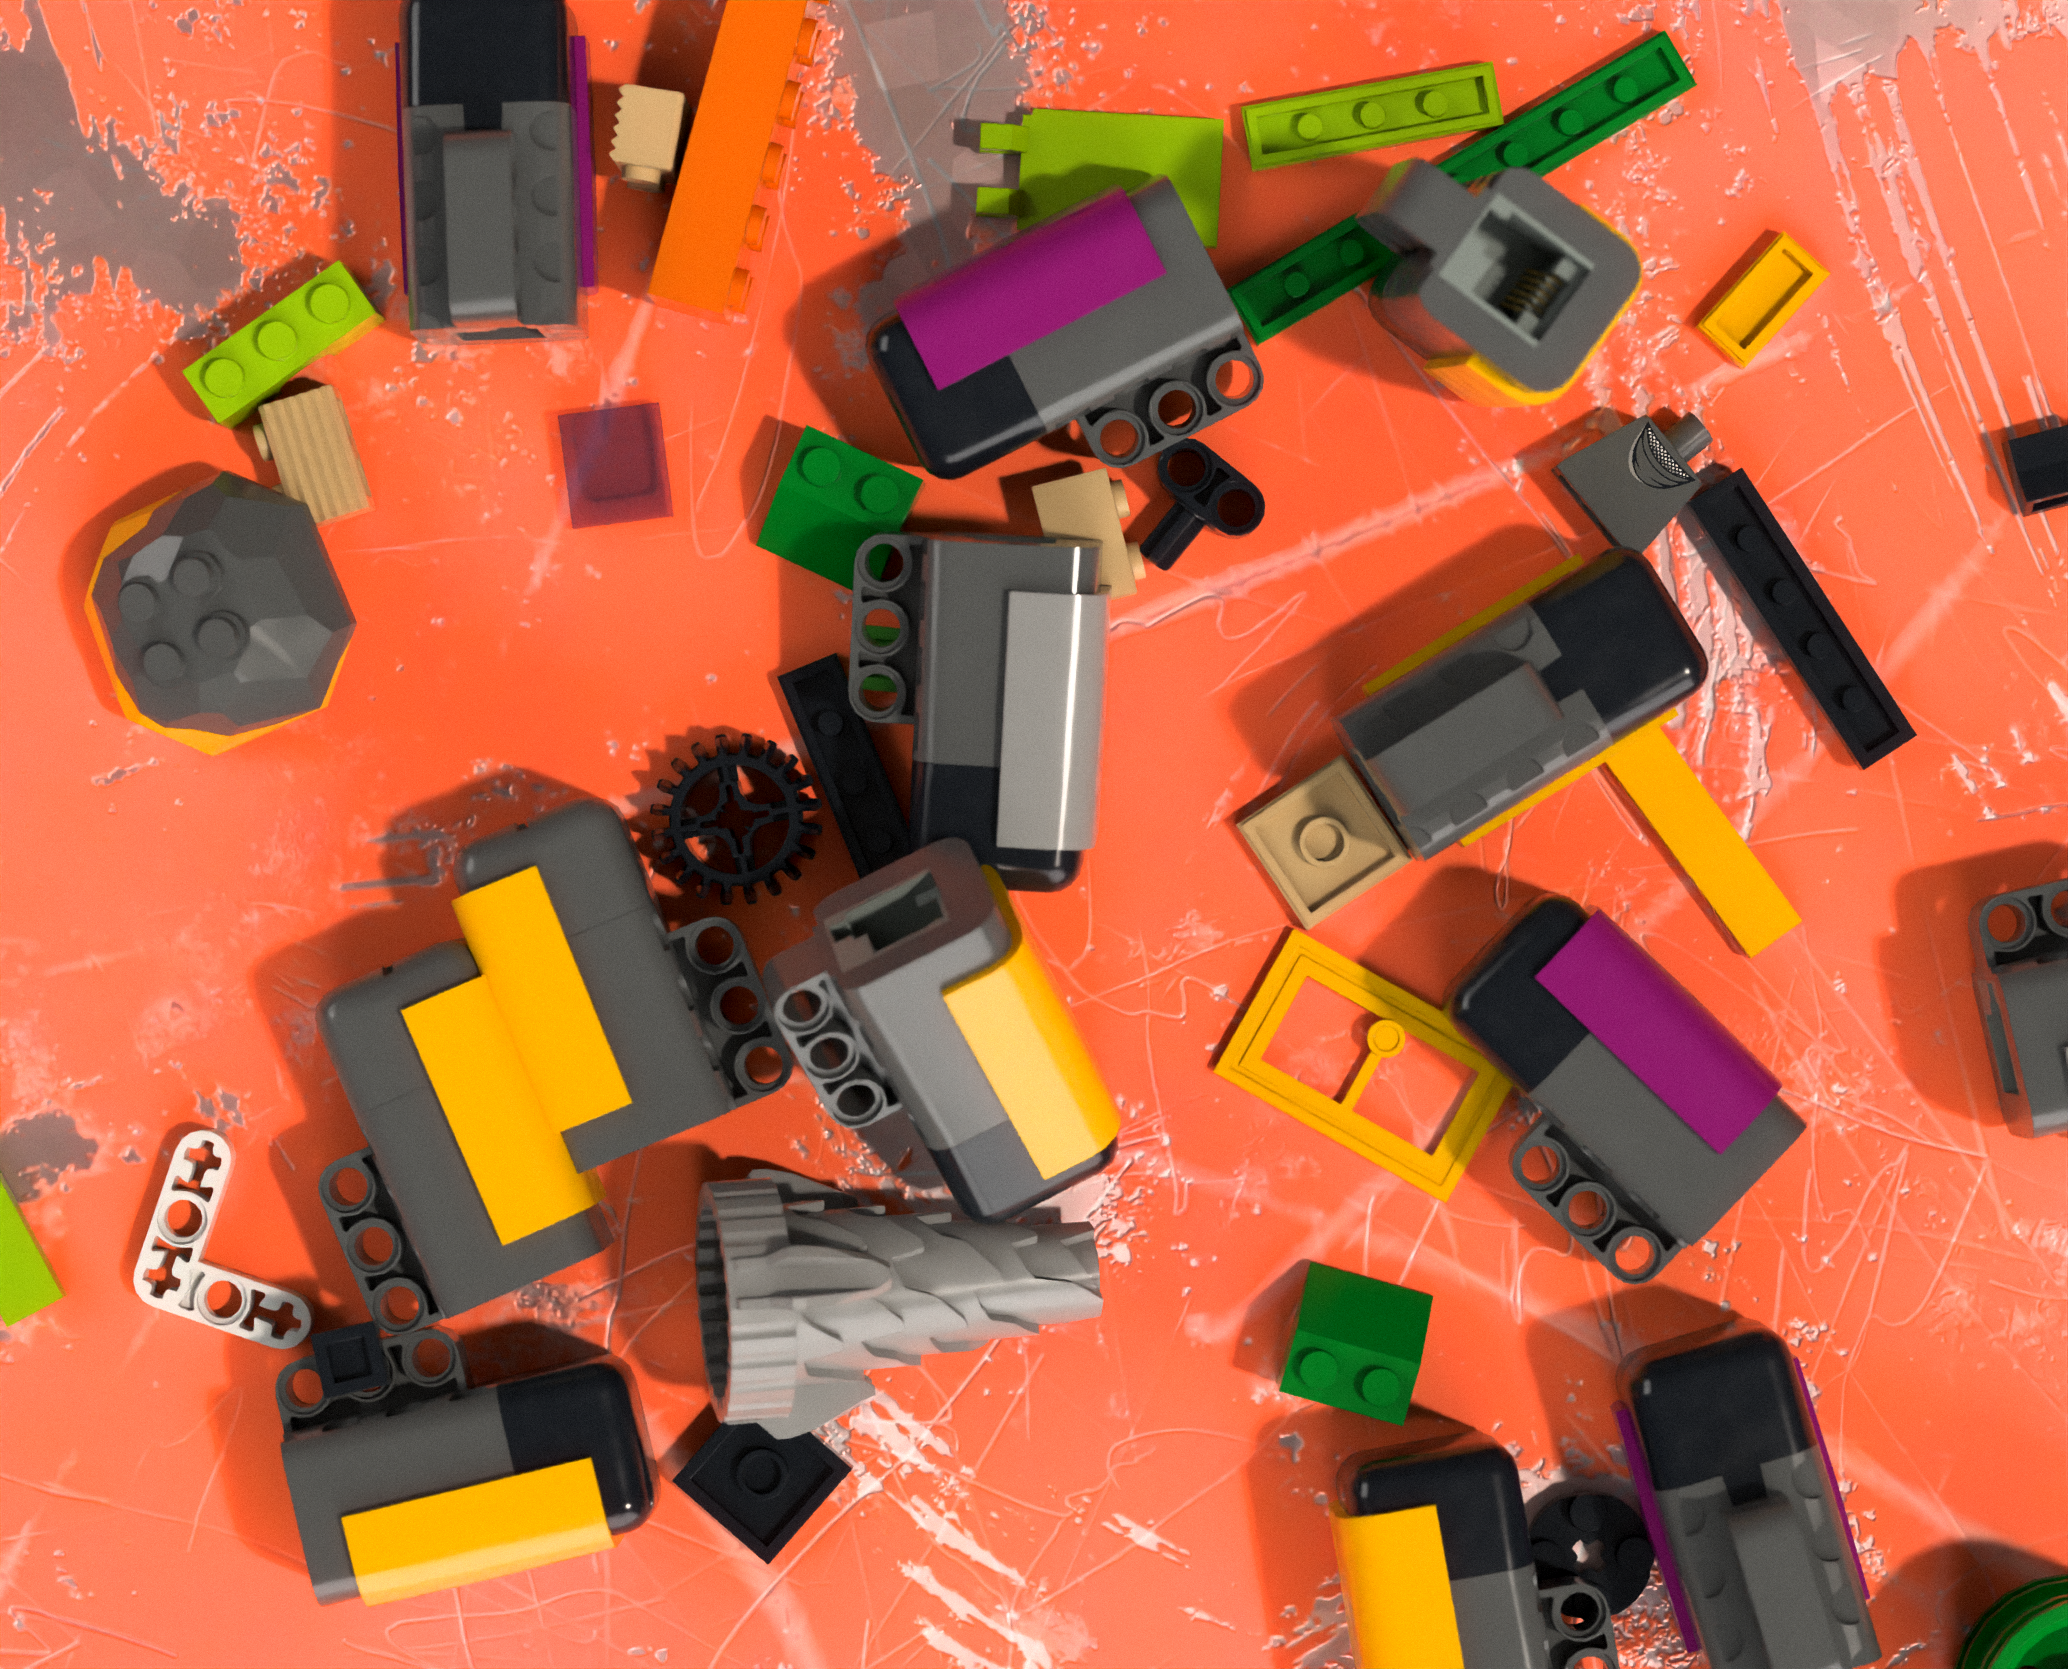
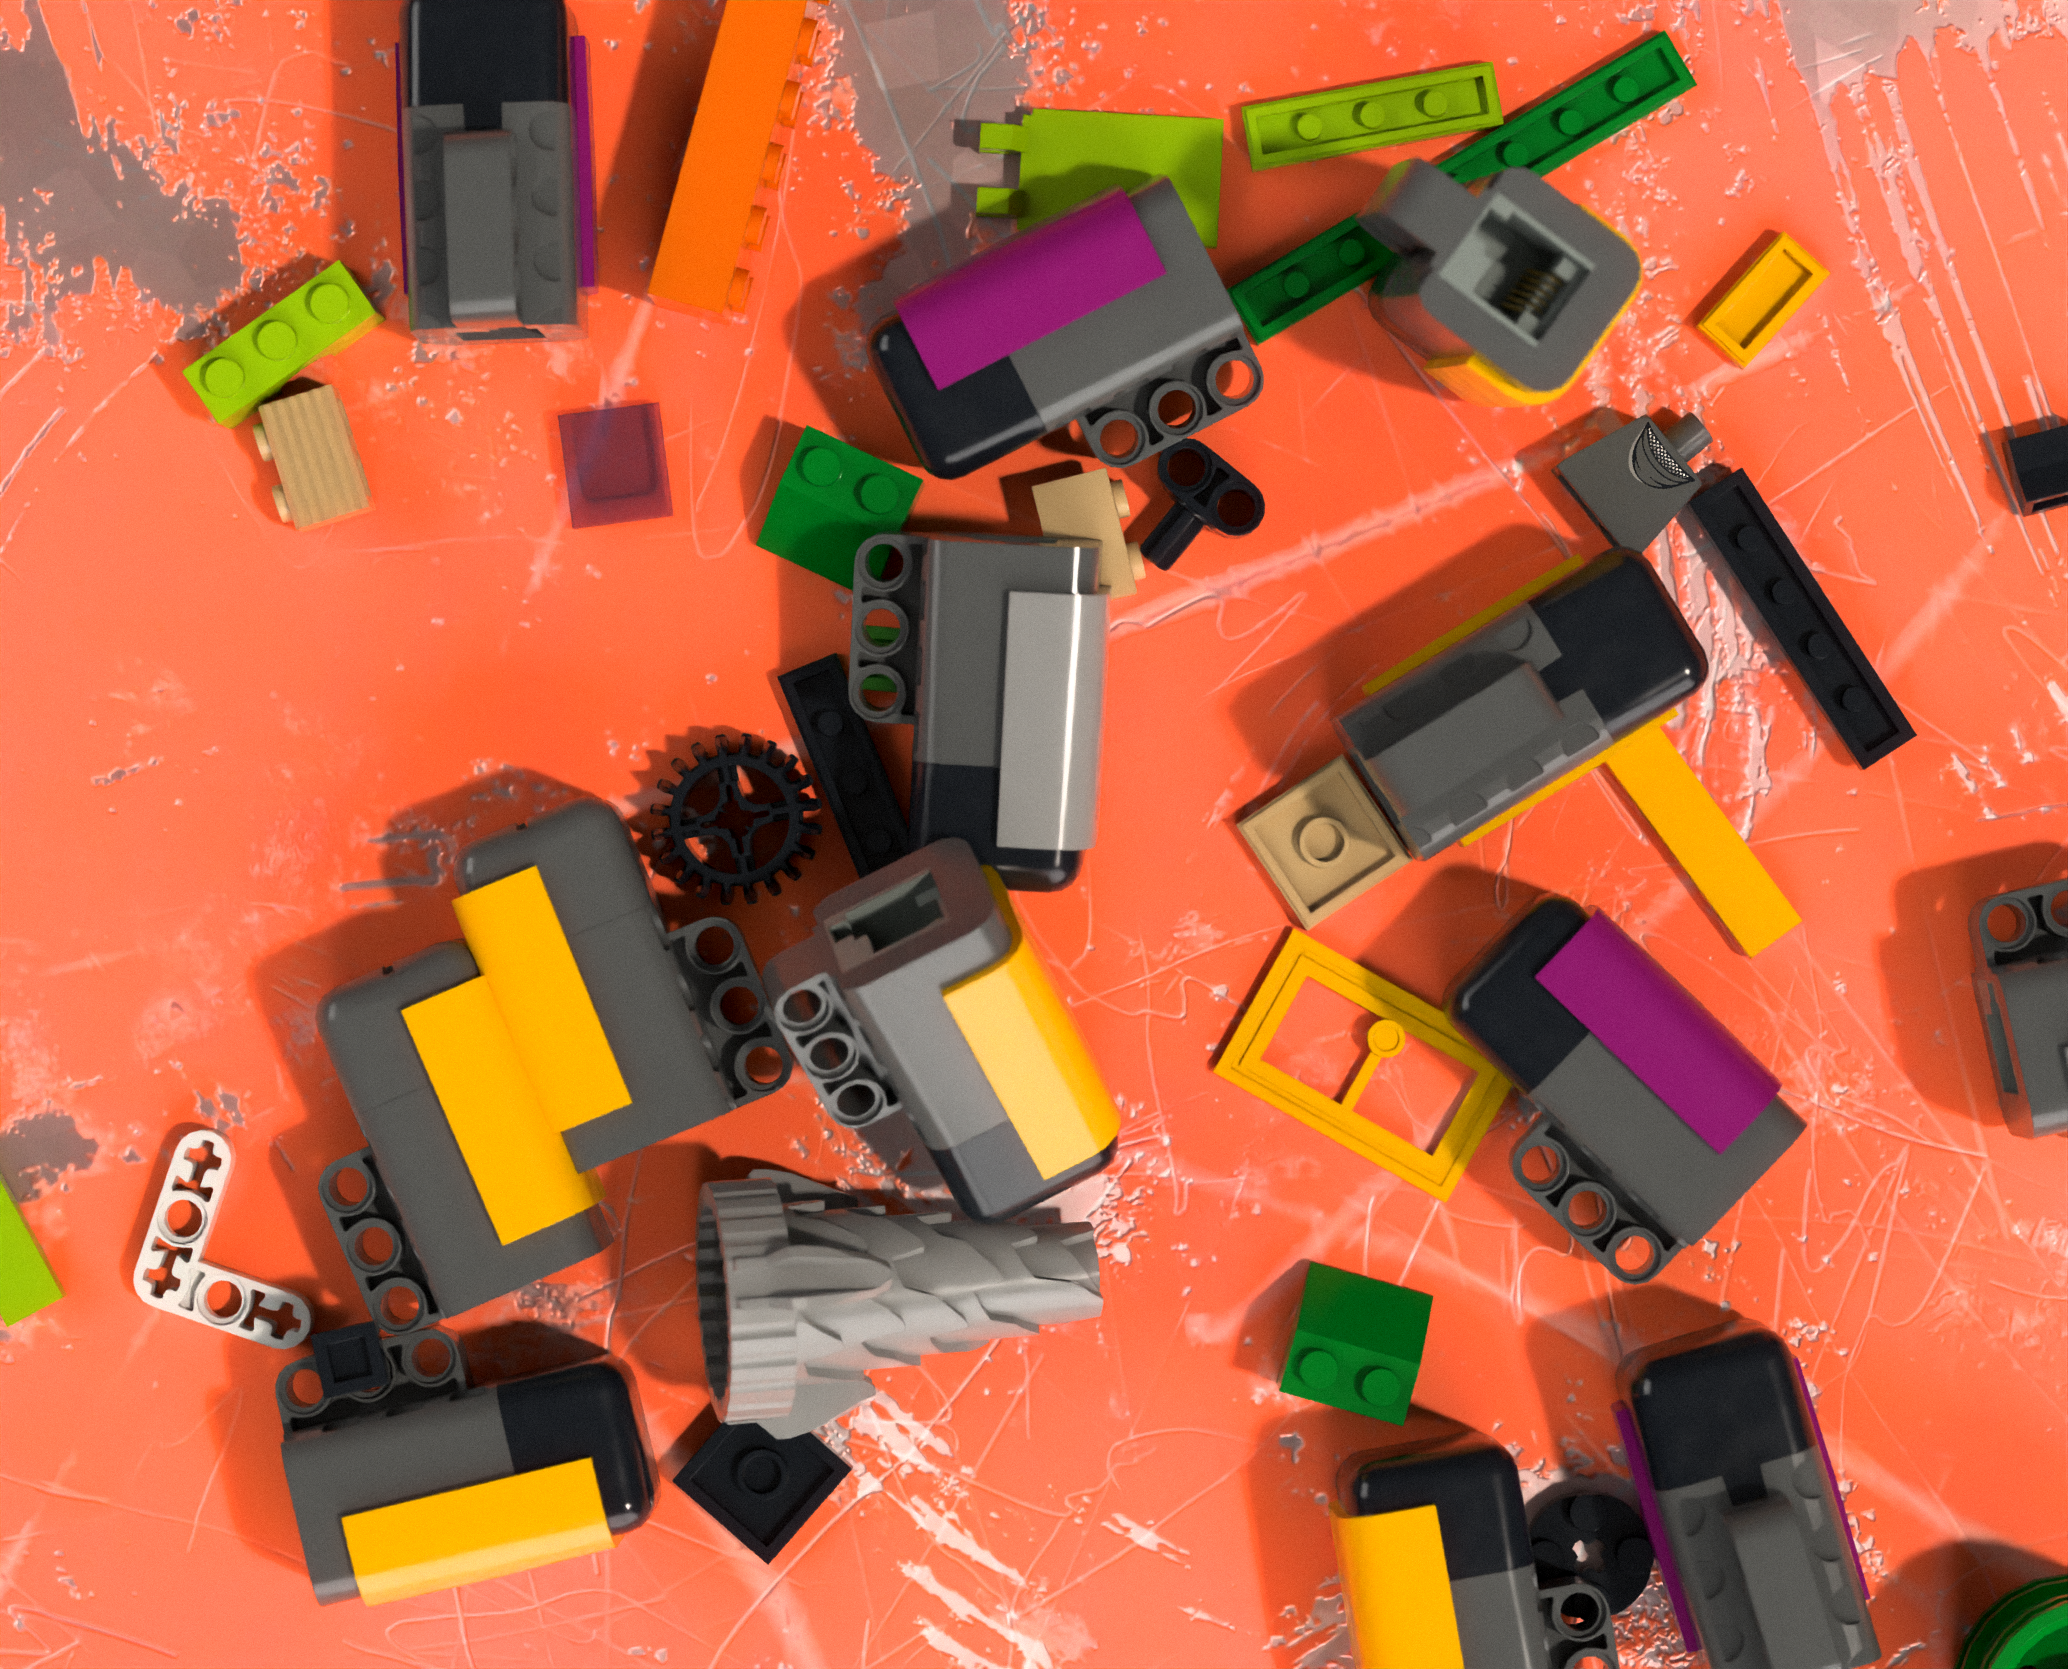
(219, 613): dark grey rock -> none
(650, 137): tan brick -> none

